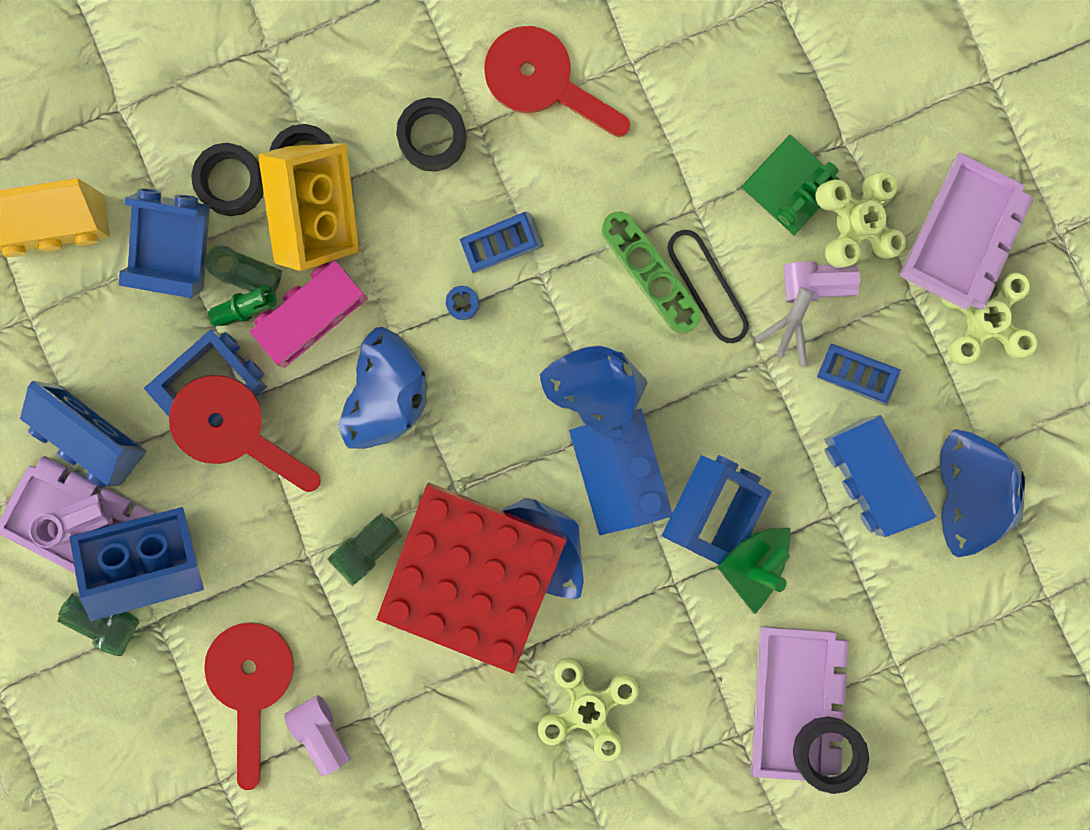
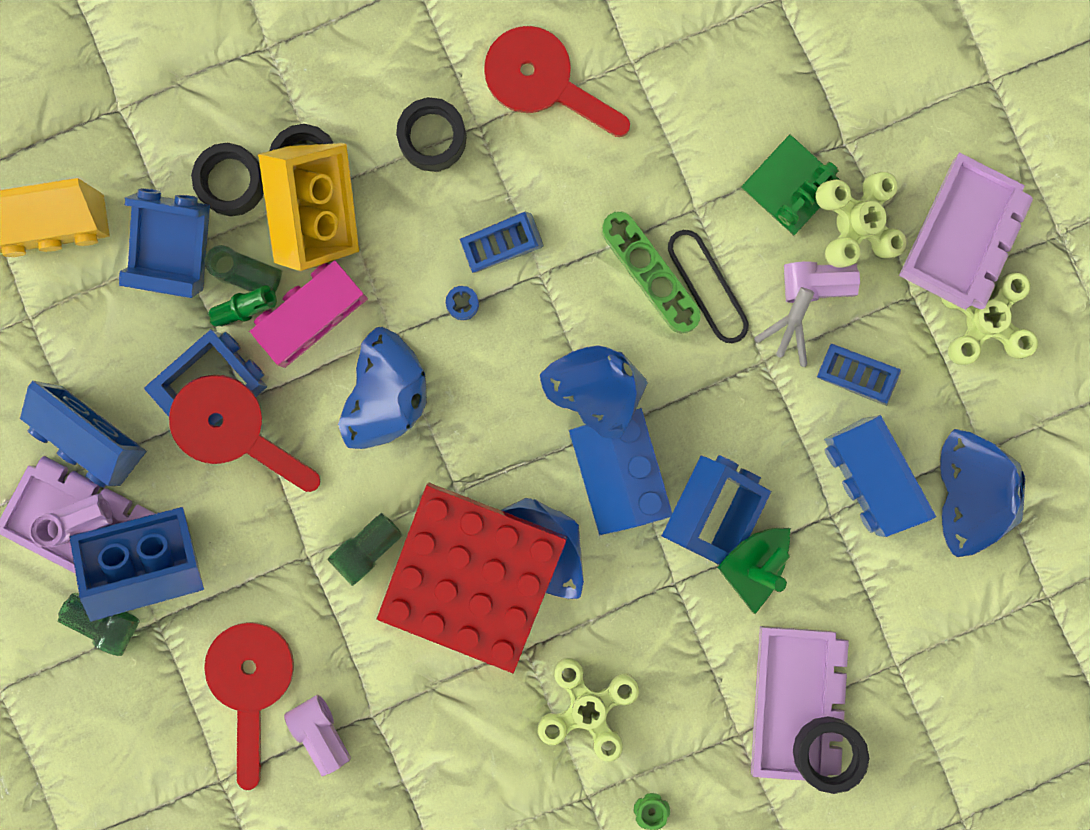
(658, 819): none -> bright green plate

